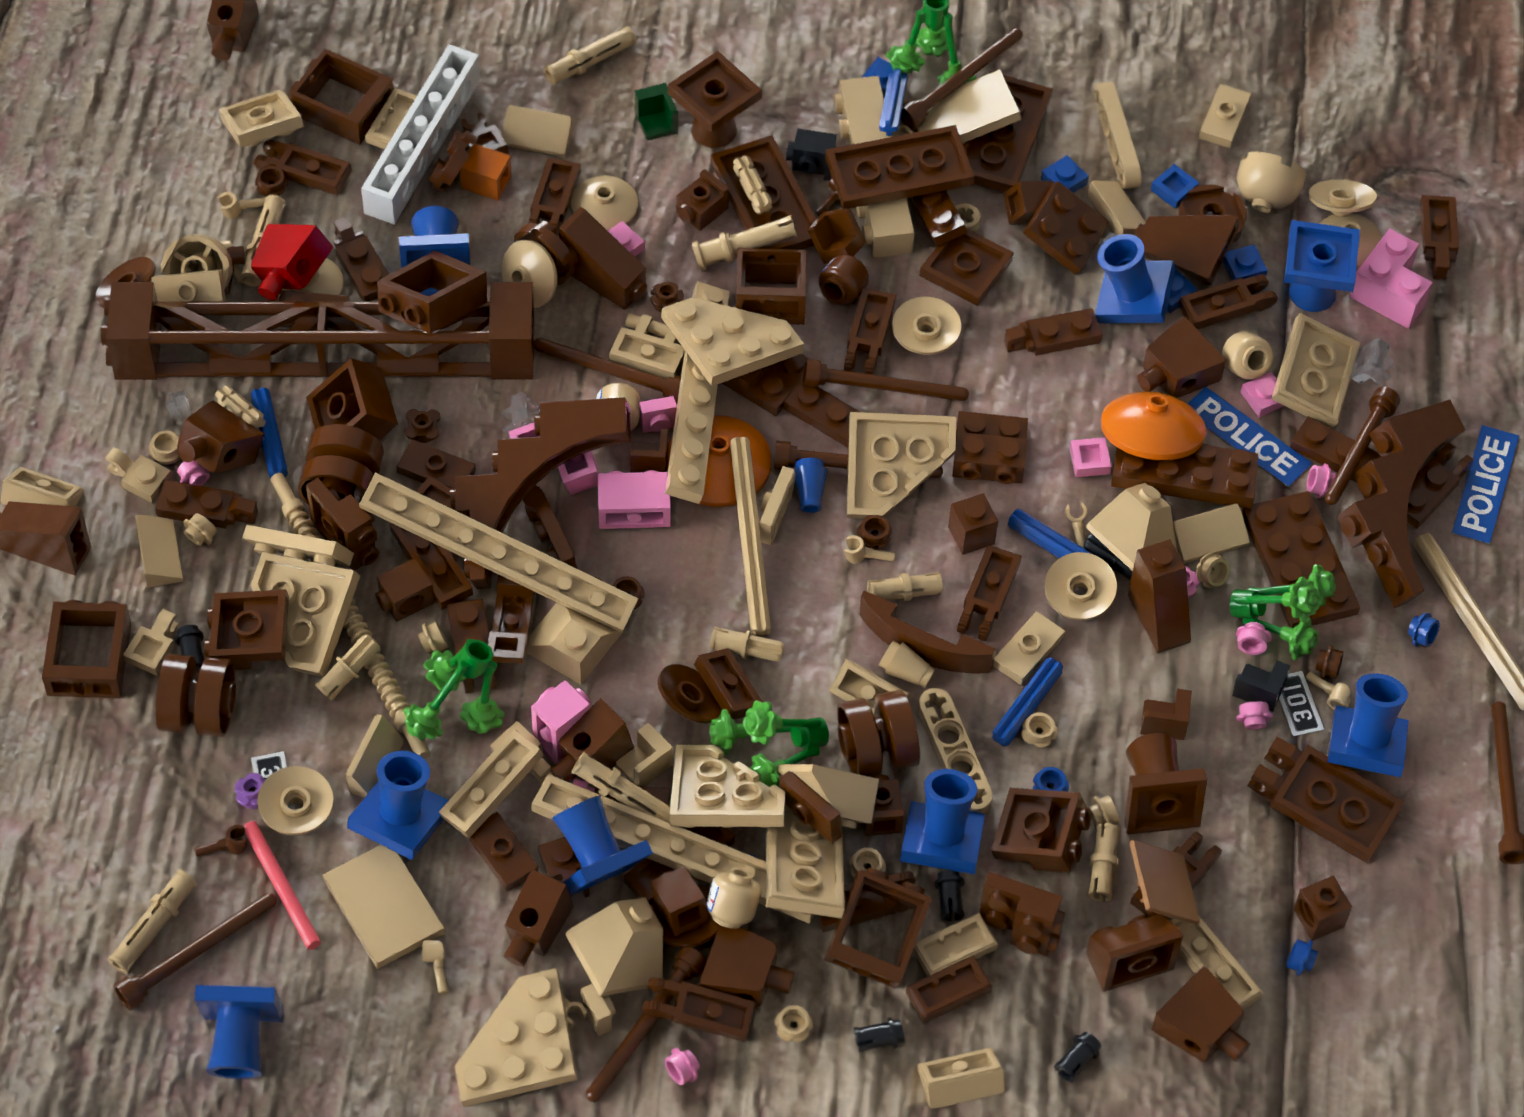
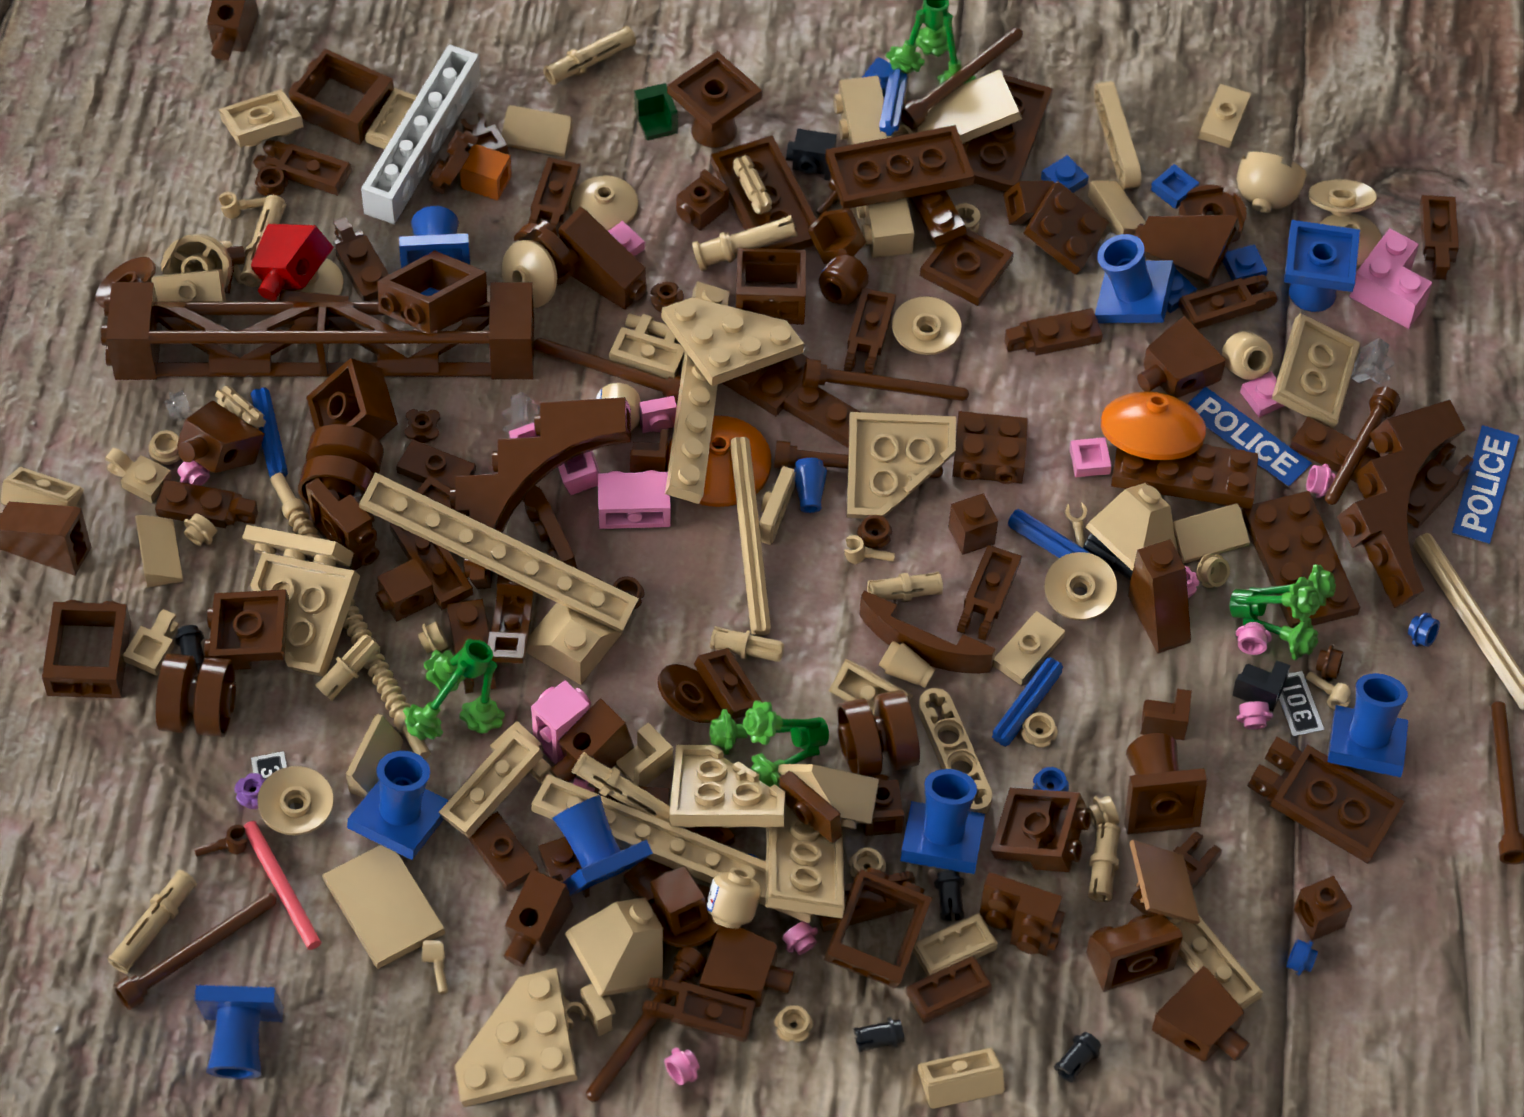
(800, 938): none -> bright pink plate

